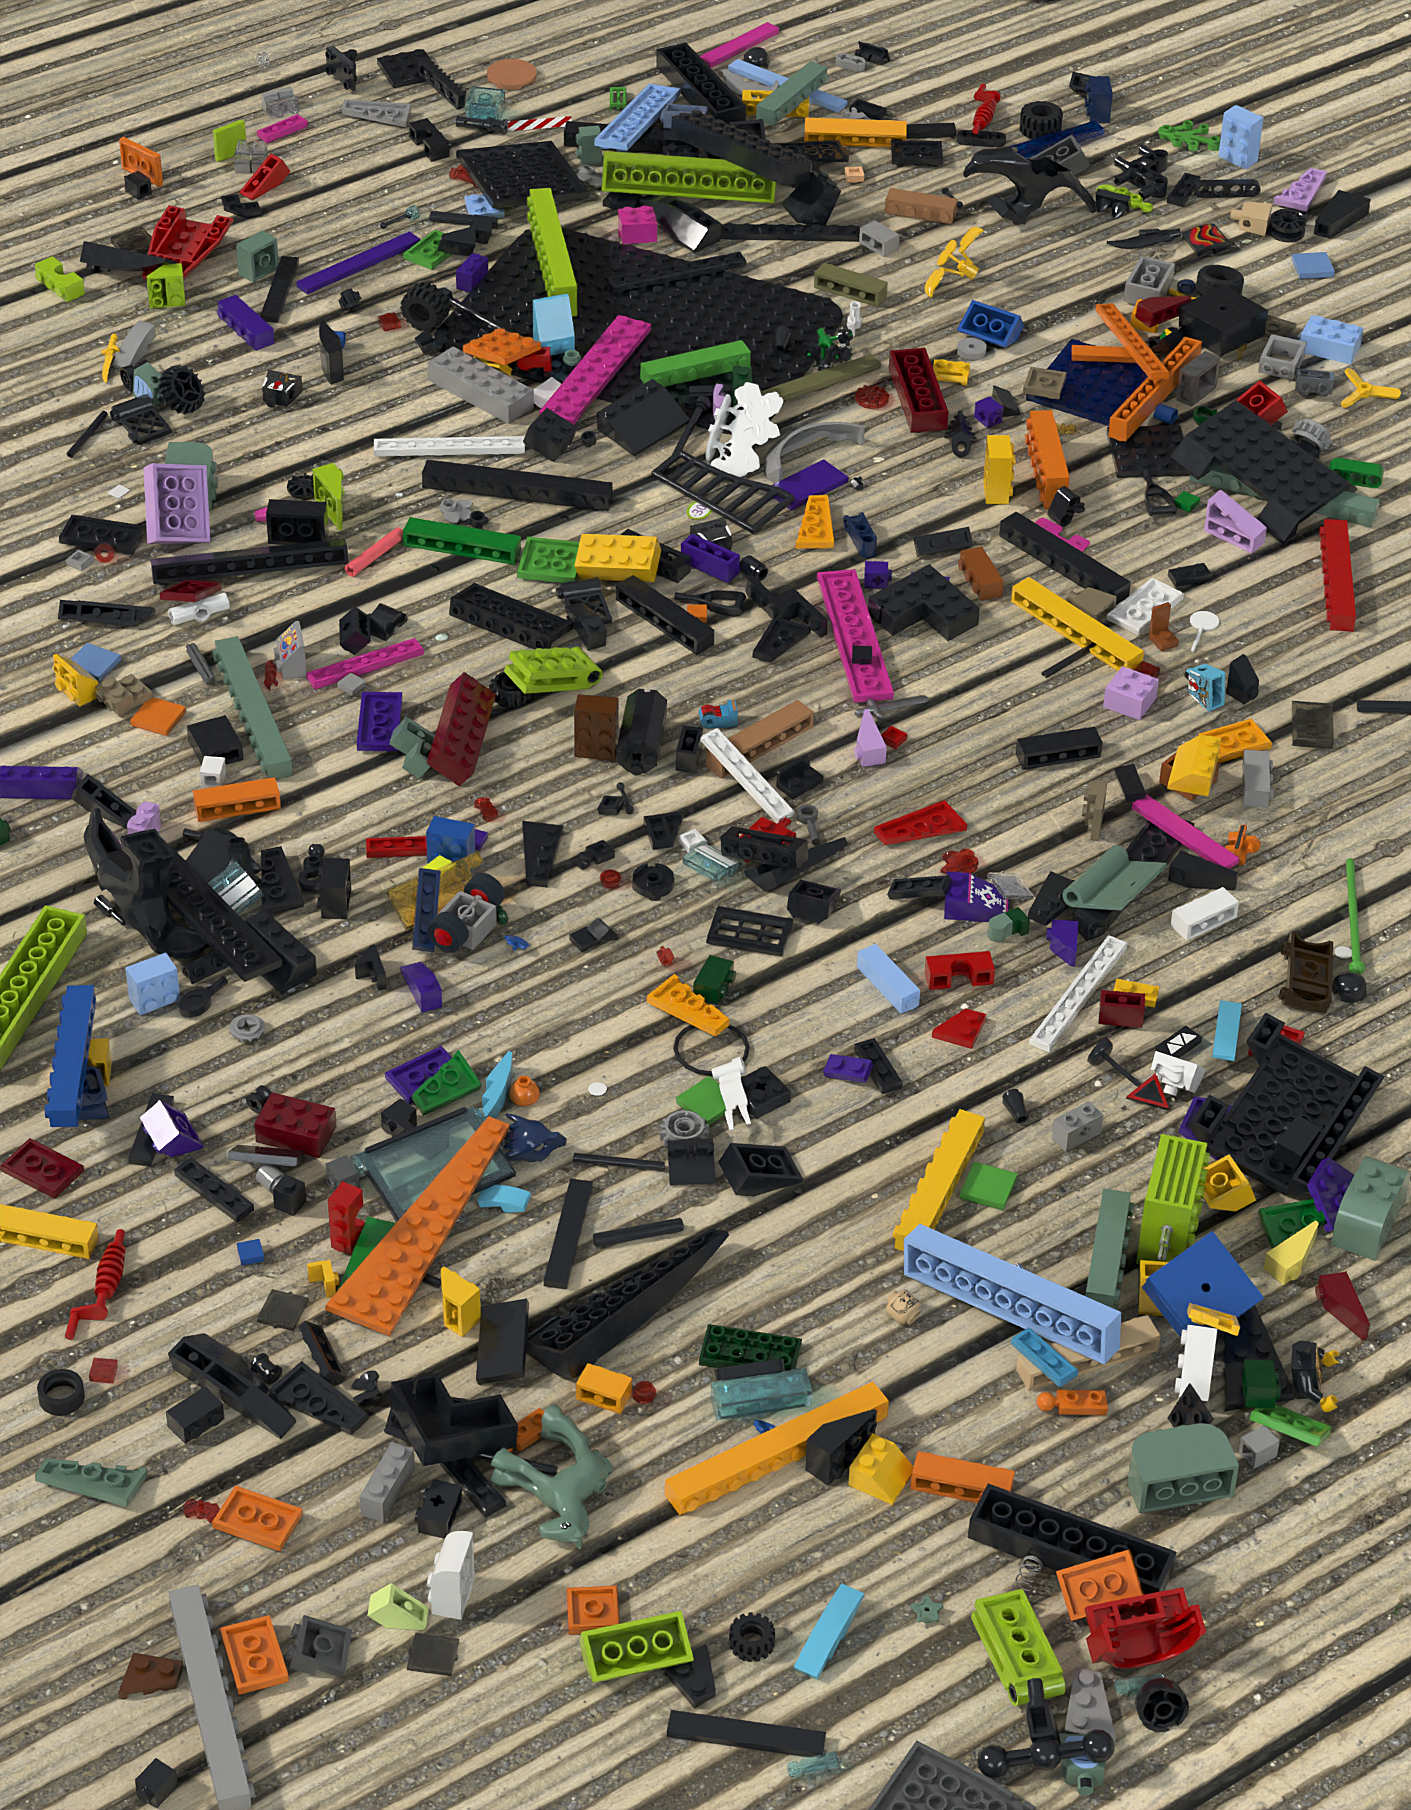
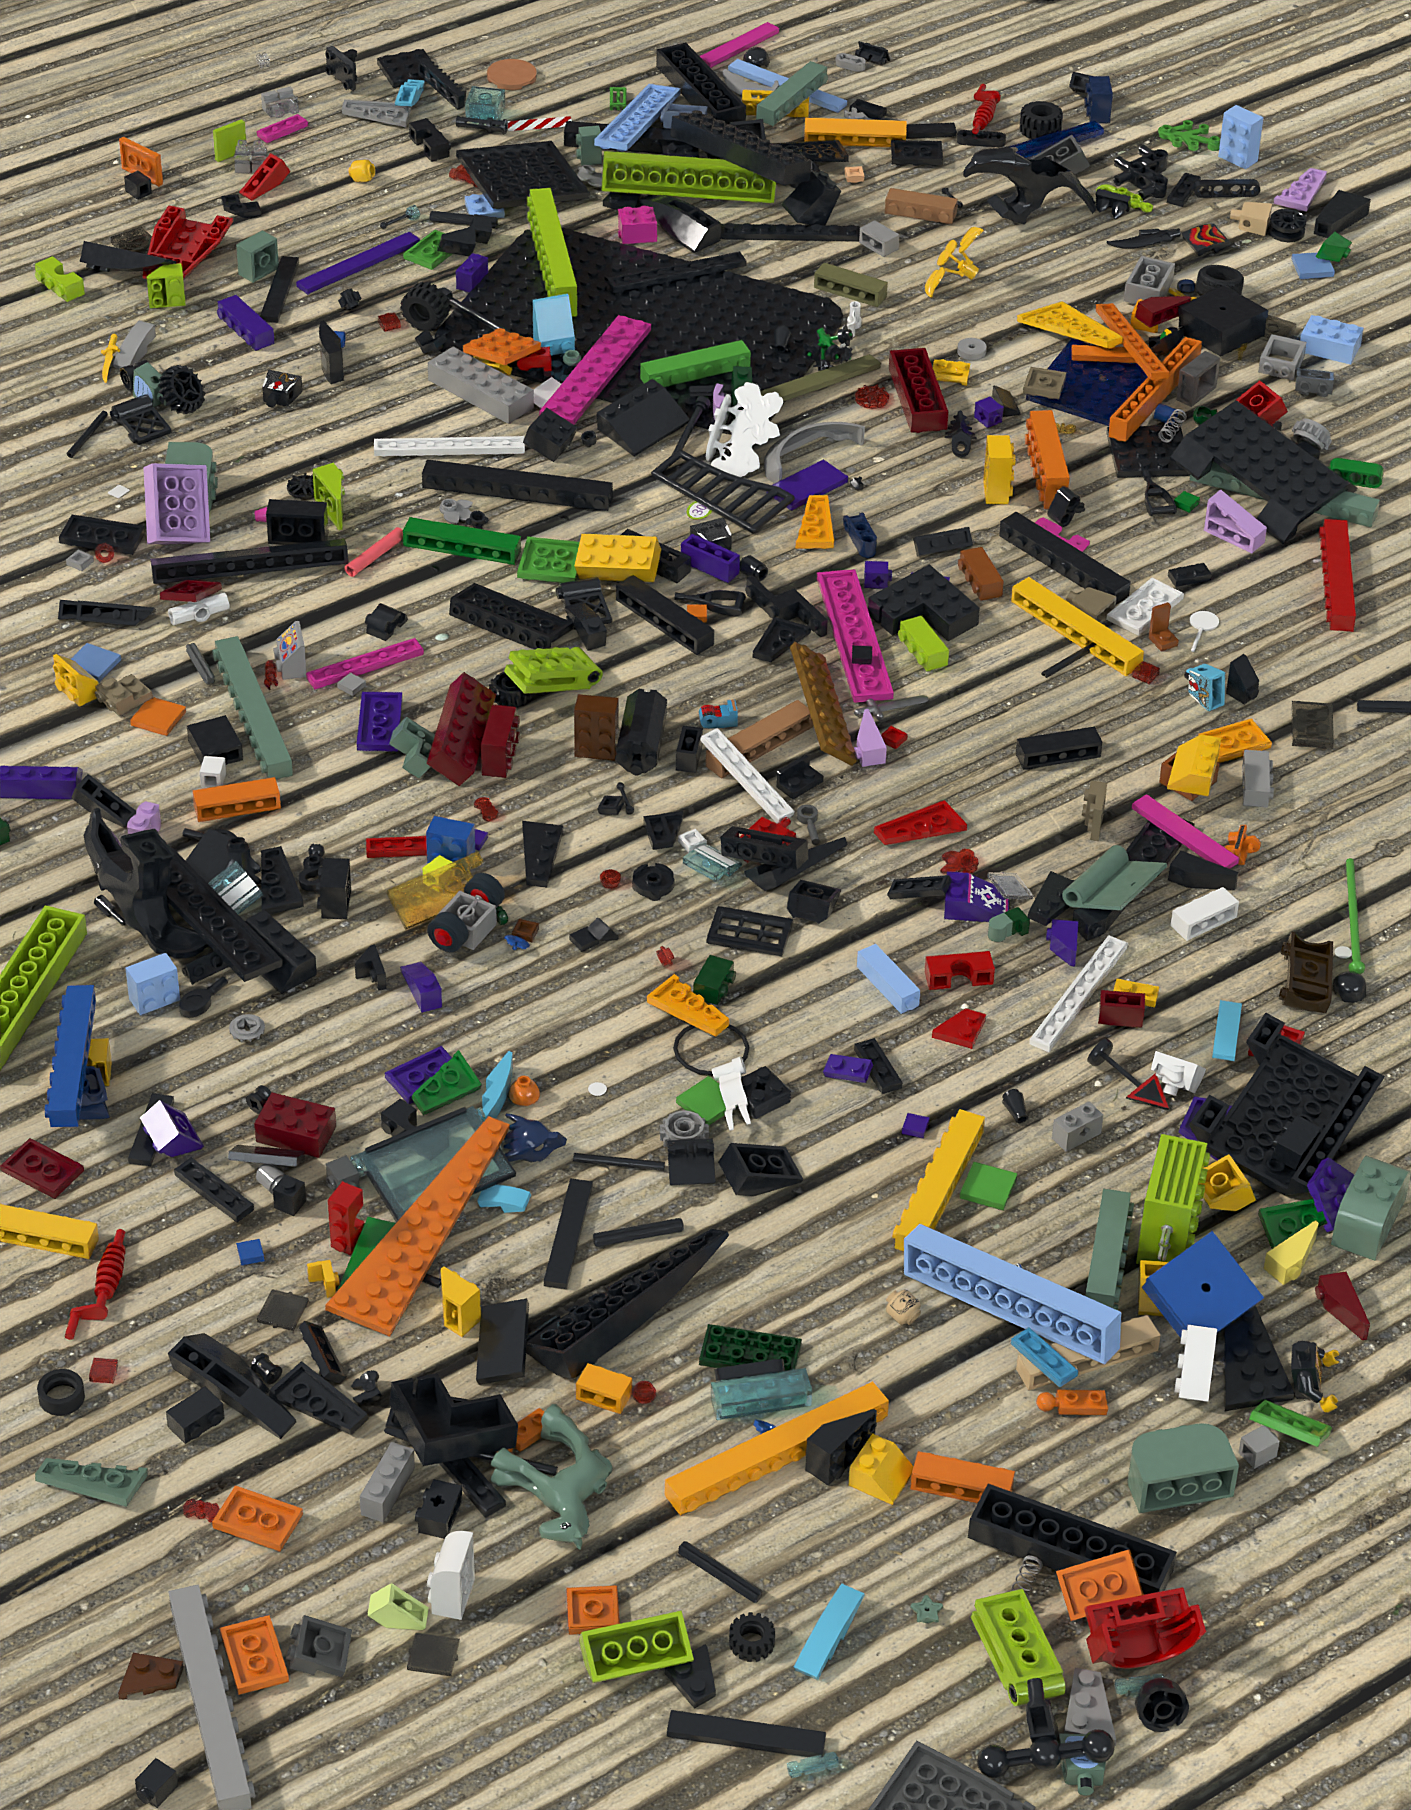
(354, 630): black brick -> none
(362, 171): none -> yellow head
(410, 93): none -> medium azure slope
(425, 908): dark blue plate -> none
(499, 741): none -> dark red brick
(526, 930): none -> reddish brown tile
(597, 852): black plate -> none
(720, 1572): none -> black axle
(823, 703): none -> pearl gold plate
(915, 1125): none -> dark purple tile
(923, 643): none -> lime brick
(991, 324): blue slope -> none
(1072, 323): none -> yellow wing
(1130, 693): lavender brick -> none
(1130, 782): black tile -> none
(1179, 421): none -> light grey piece
(1179, 1043): black tile -> none
(1189, 1409): black hinge -> none
(1214, 1318): yellow wing -> none
(1260, 1384): dark green brick -> none
(1334, 248): none -> green slope
(1365, 390): yellow piece -> none

